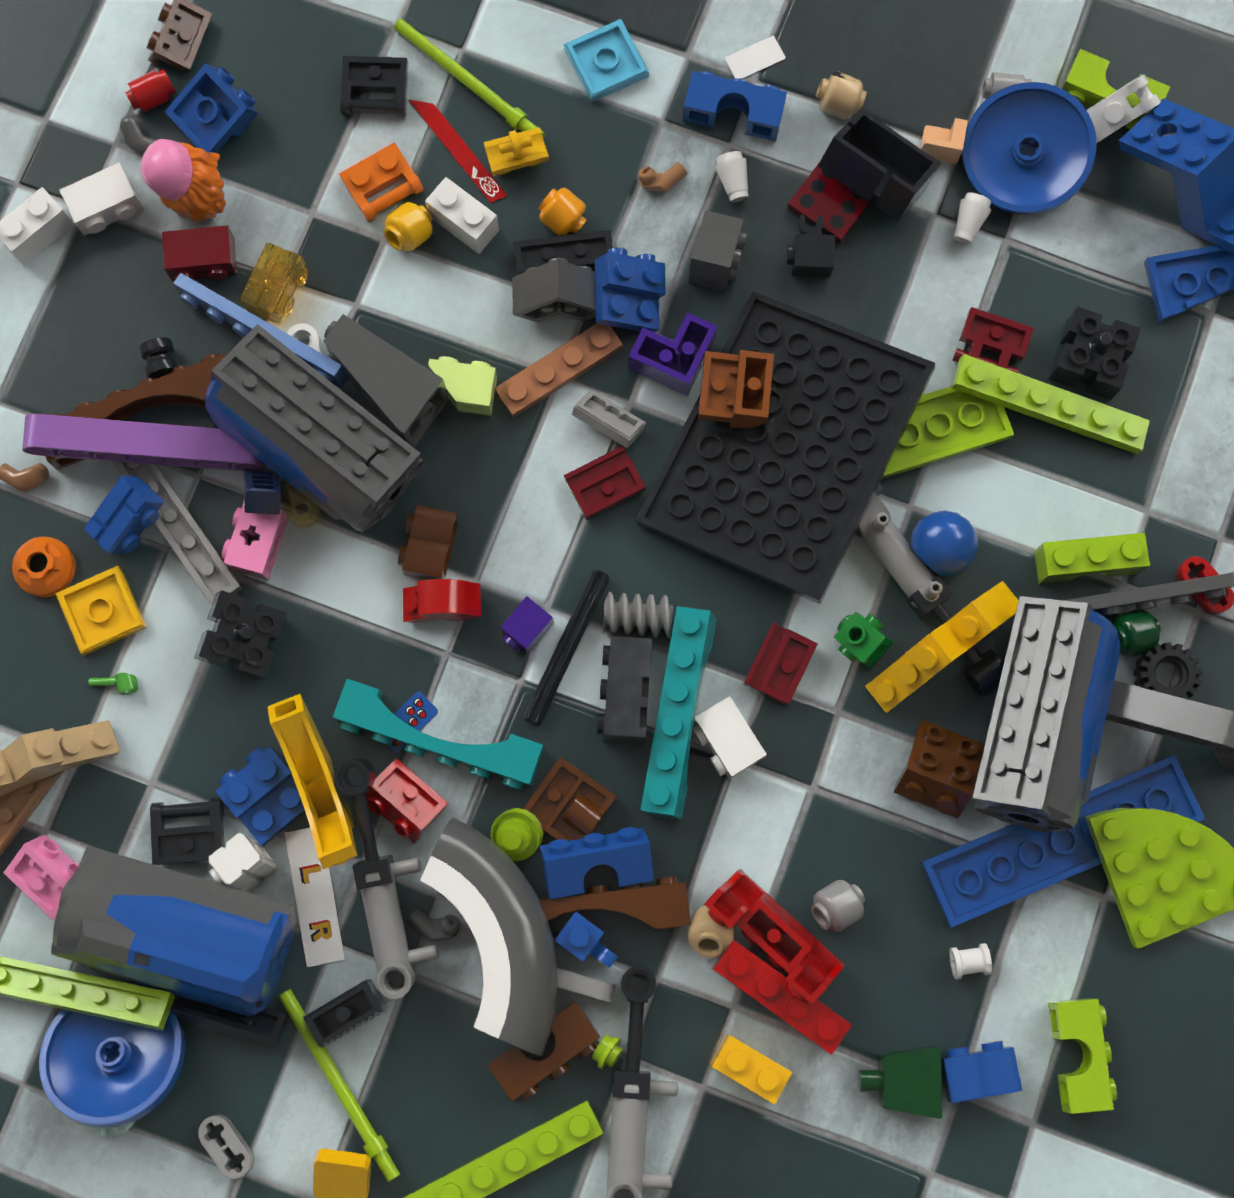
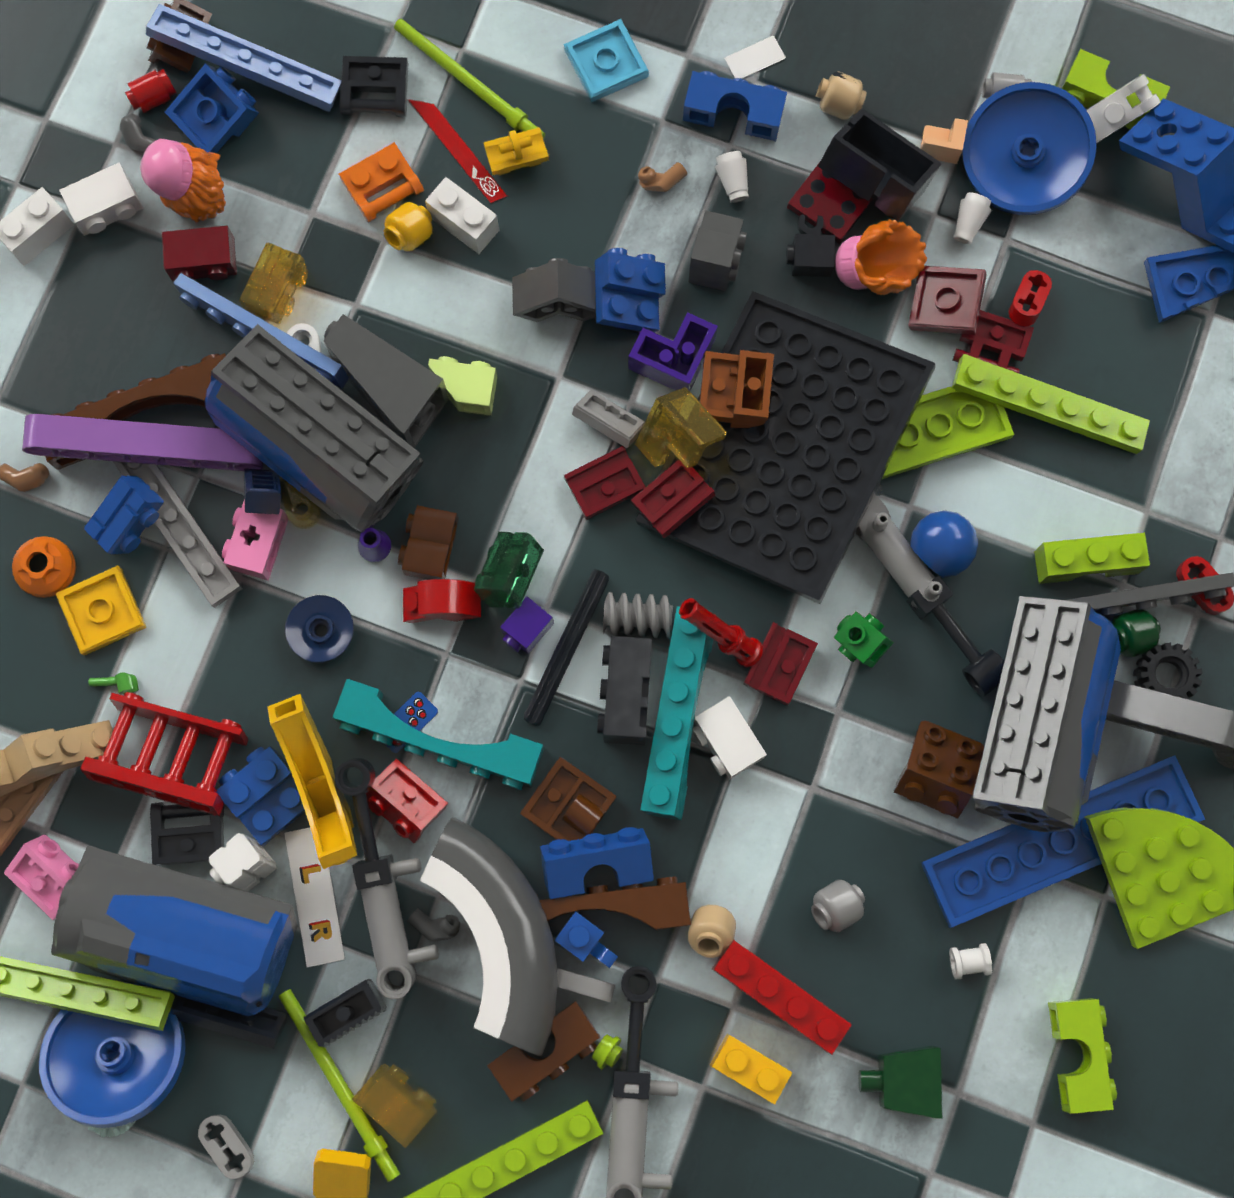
(158, 356): black wheel -> none
(171, 786): none -> red fence
(240, 635): black brick -> none
(243, 57): none -> medium blue plate
(307, 617): none -> dark blue dish
(376, 551): none -> dark purple cone
(396, 1103): none -> clear yellow brick
(508, 569): none -> clear green brick
(517, 833): lime plate -> none
(558, 368): nougat plate -> none
(562, 212): light orange head -> none
(576, 248): black plate -> none
(673, 498): none -> dark red plate
(680, 426): none -> clear yellow panel
(730, 638): none -> red pin
(778, 933): red bracket -> none
(881, 258): none -> orange hair
(943, 646): yellow arch -> none
(947, 300): none -> tile
(980, 1073): blue brick -> none
(1026, 296): none -> red beam
(1094, 353): black brick -> none

